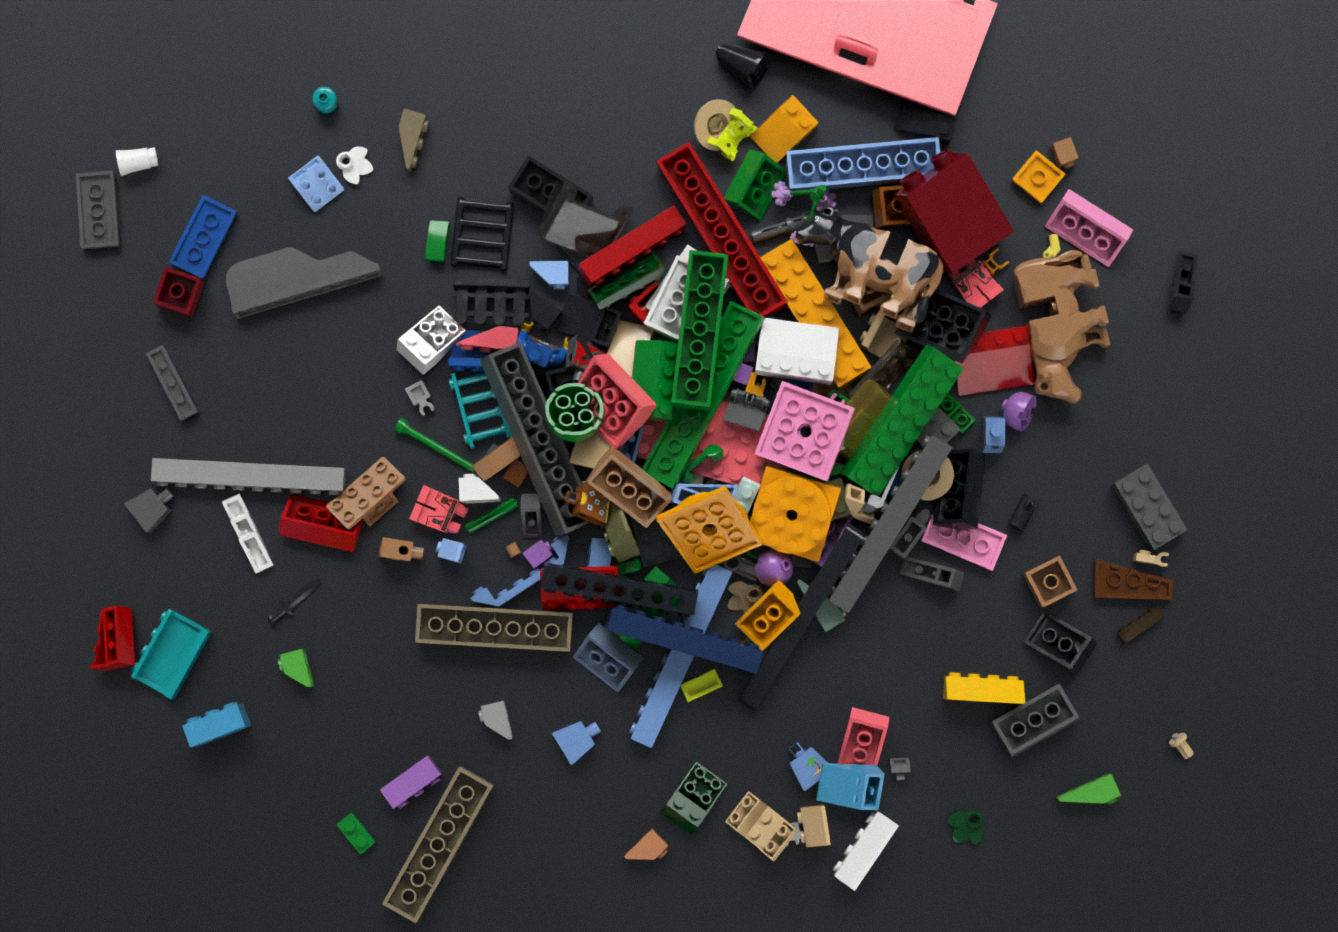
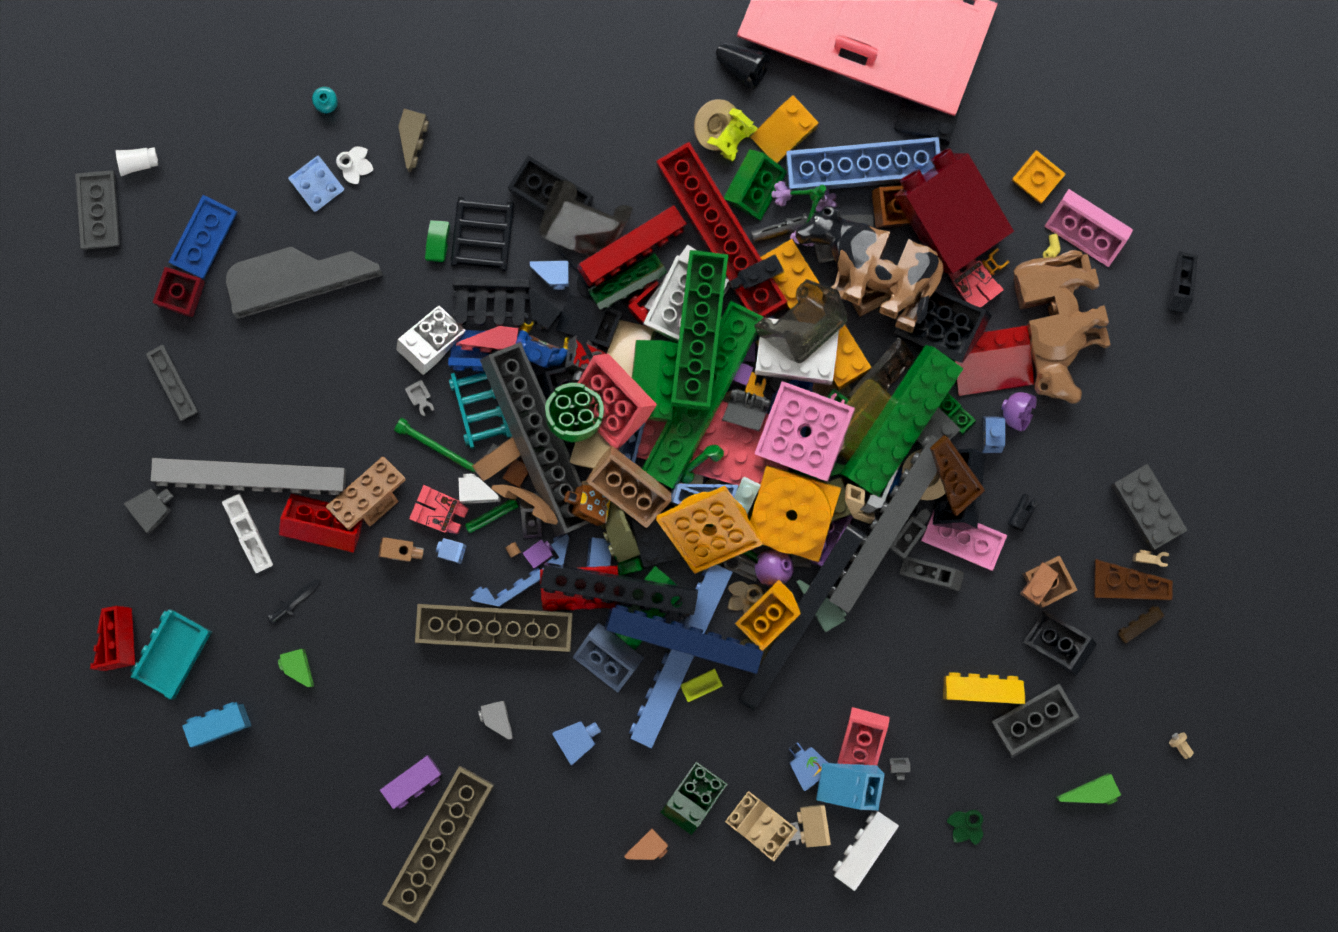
(356, 833): green plate -> none
(541, 508): none -> medium nougat slope
(758, 273): none -> black hinge
(807, 324): none -> clear smoke windscreen
(880, 335): tan bracket -> none
(956, 476): none -> reddish brown wing
(1039, 584): none -> nougat slope
(1064, 153): medium nougat brick -> none

